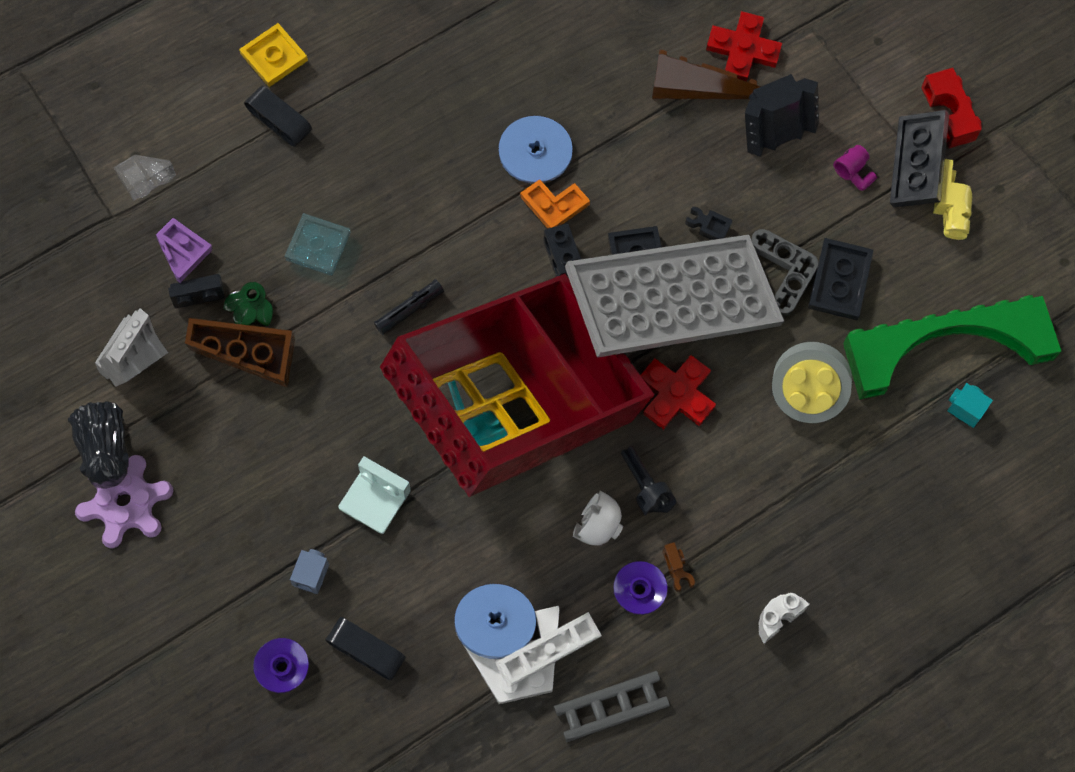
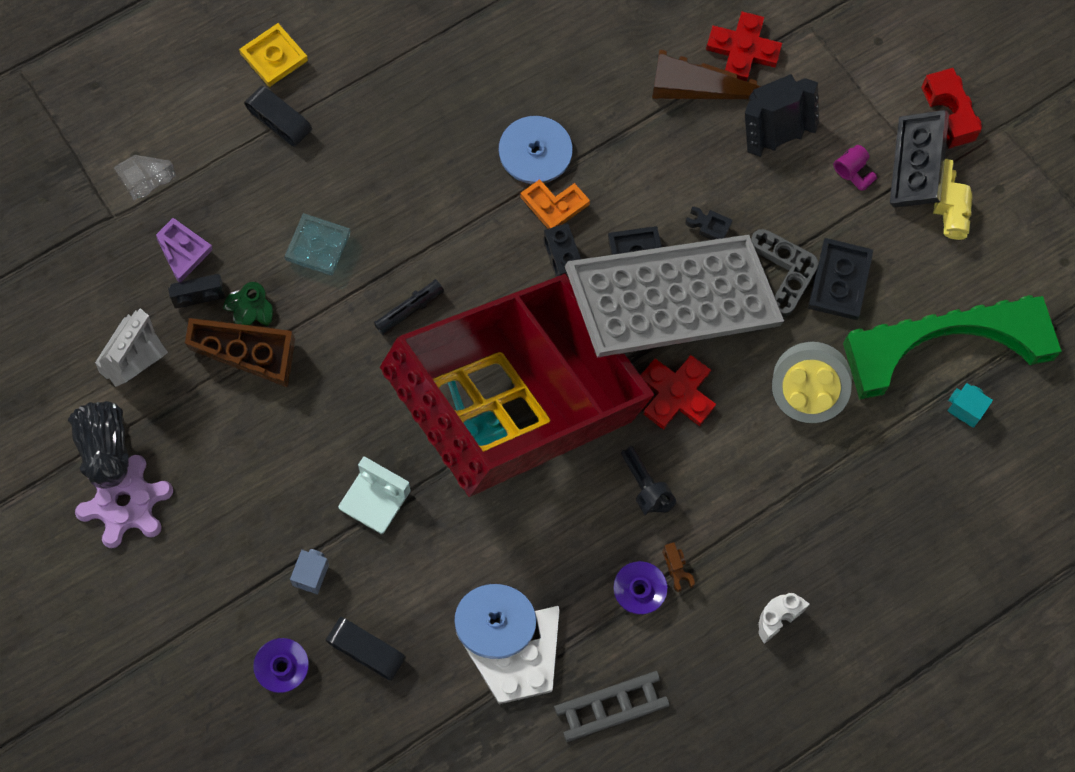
(548, 649): white plate -> none
(599, 520): white cylinder -> none

